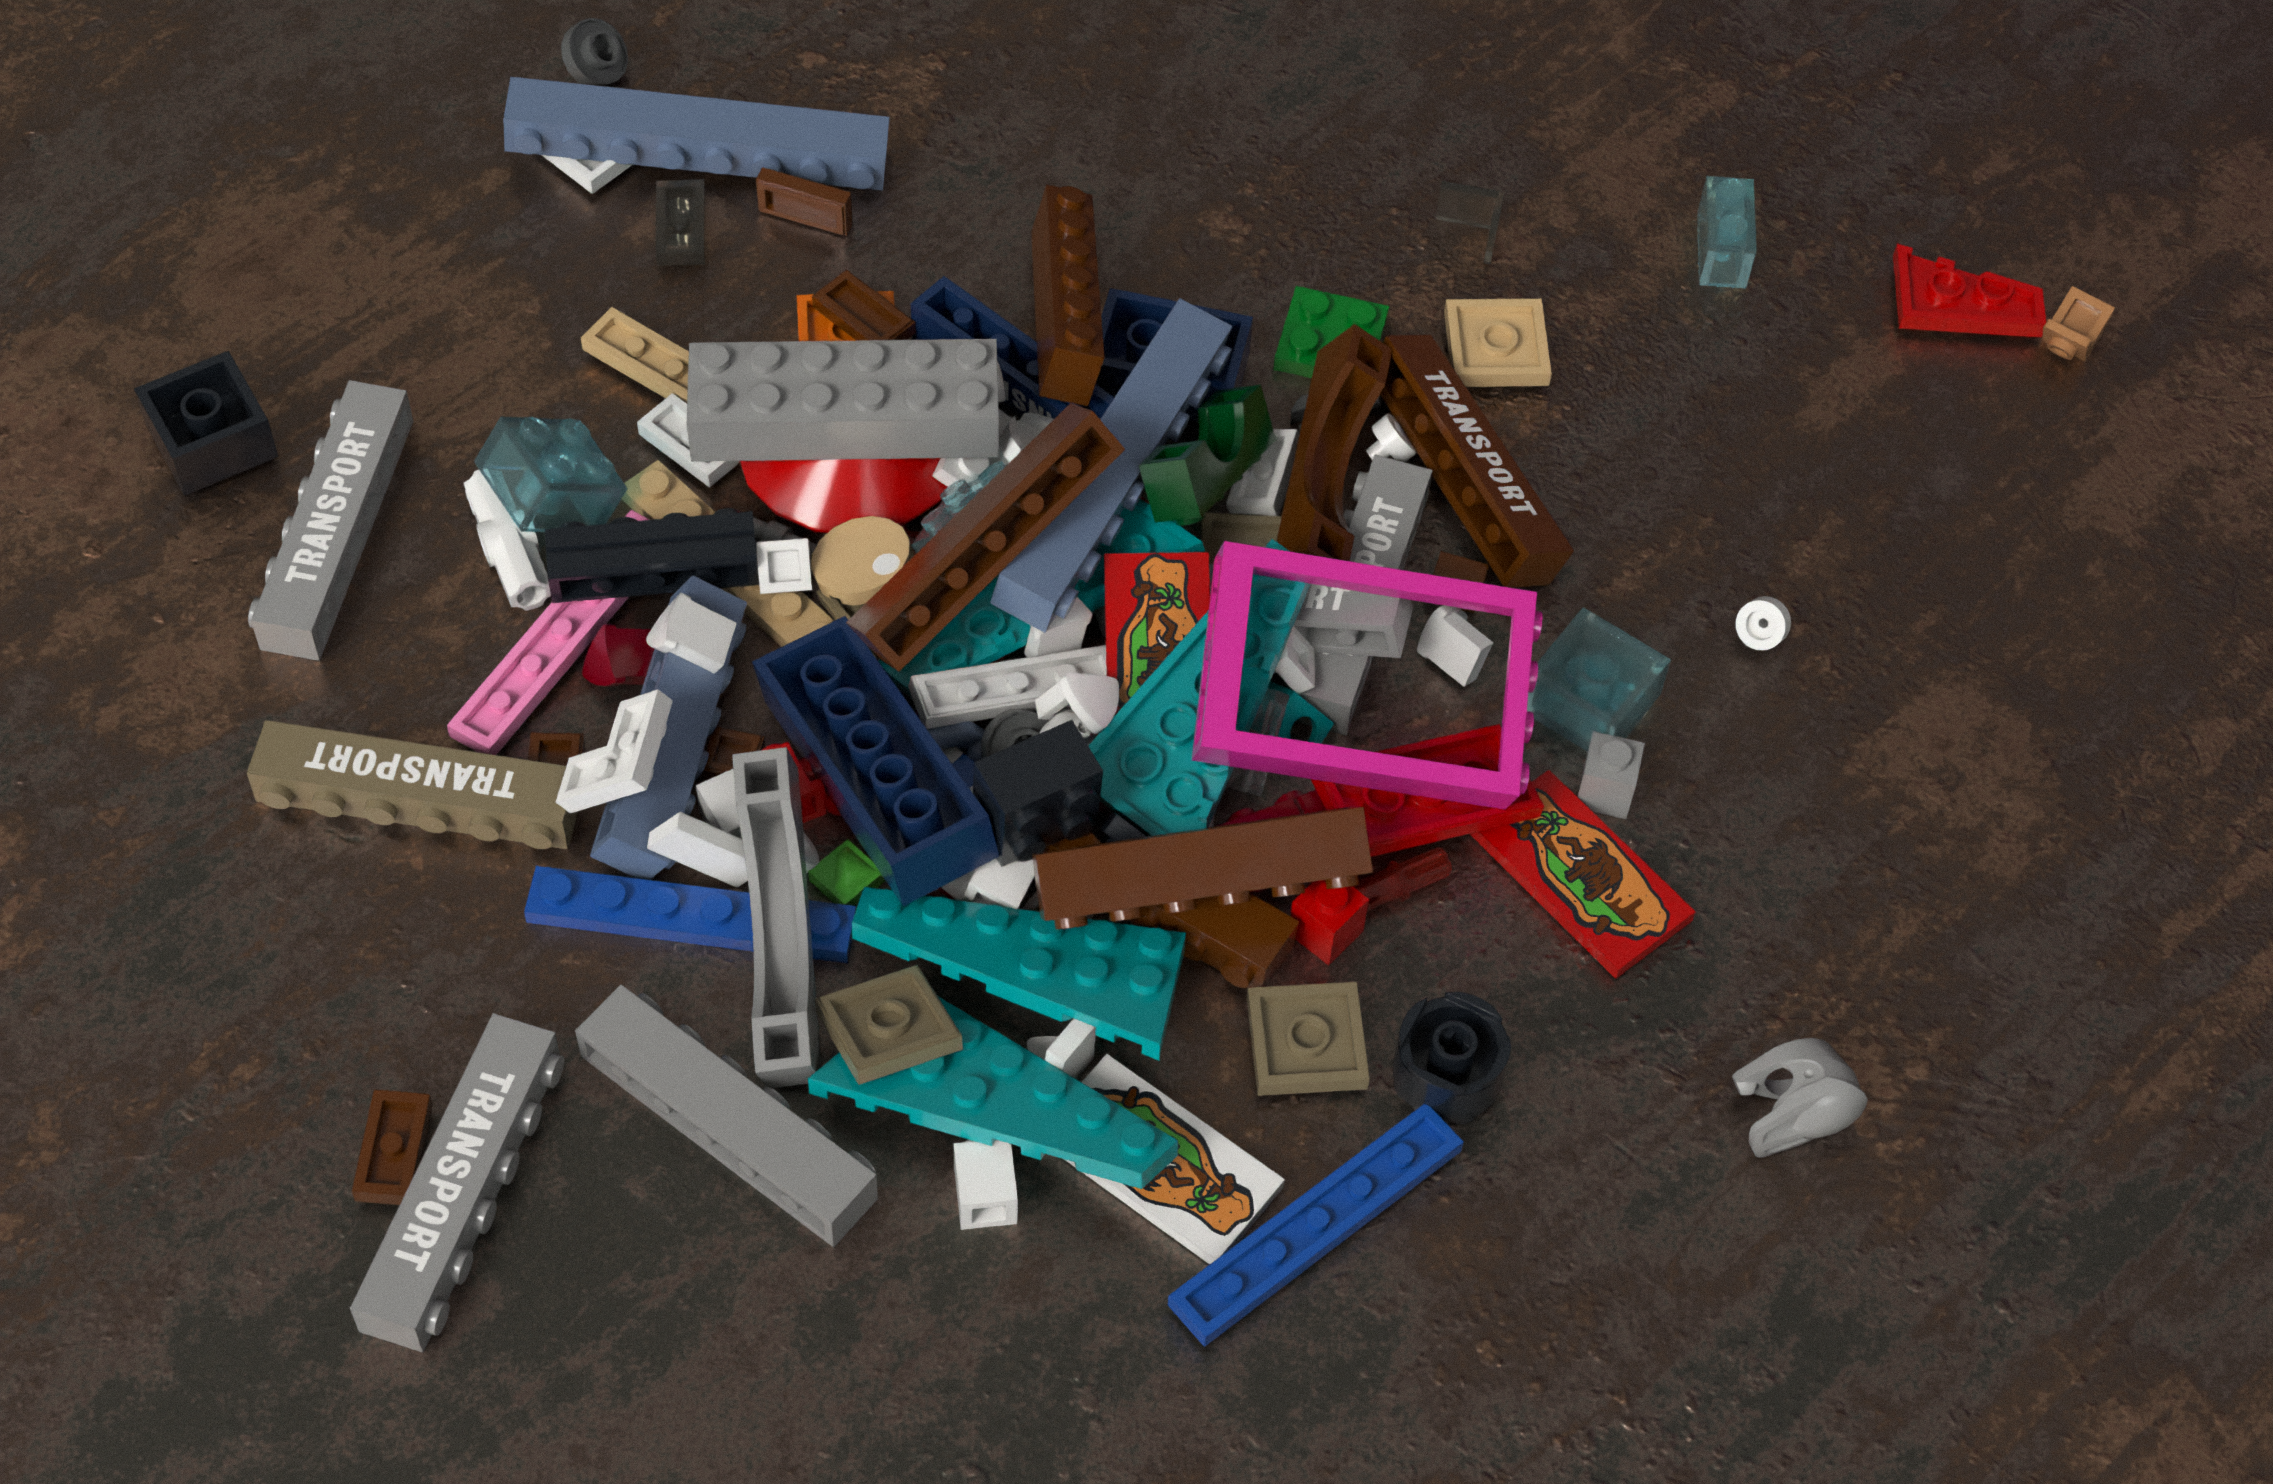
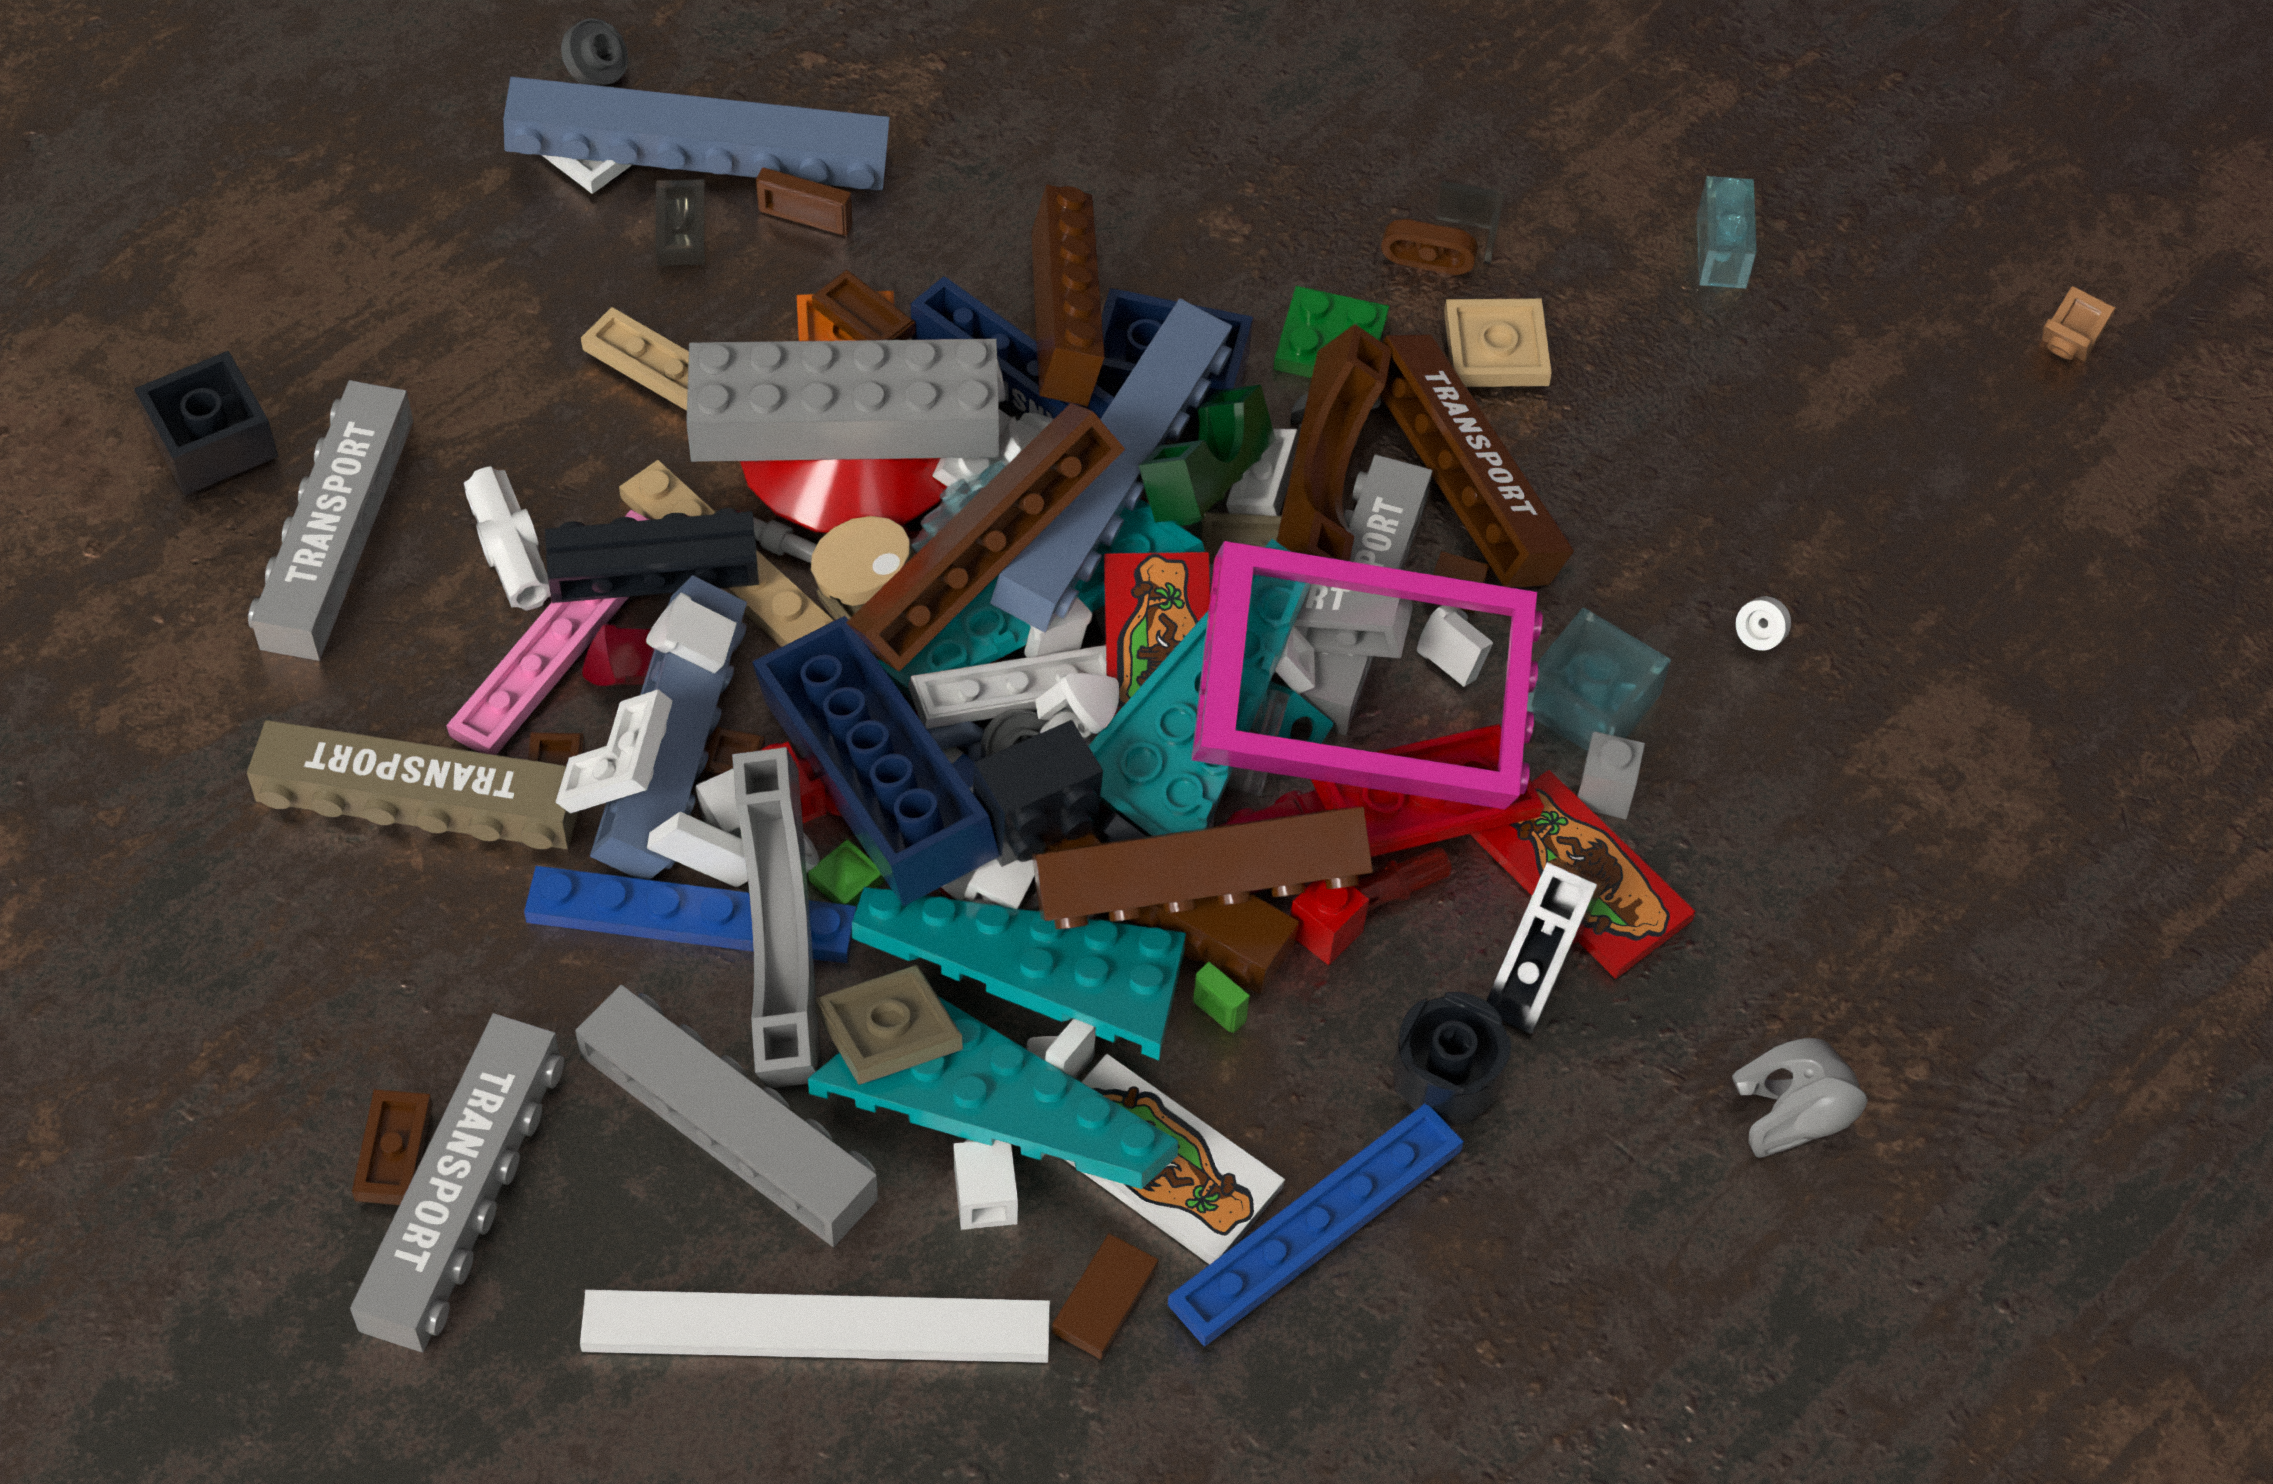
(549, 473): clear light blue brick -> none
(667, 431): white plate -> none
(784, 566): white panel -> none
(815, 1326): none -> white tile
(1104, 1296): none -> reddish brown tile
(1221, 998): none -> bright green tile
(1307, 1038): dark tan plate -> none
(1390, 440): white tile -> none
(1429, 246): none -> reddish brown plate
(1544, 942): none -> slope
(1954, 300): red wing -> none

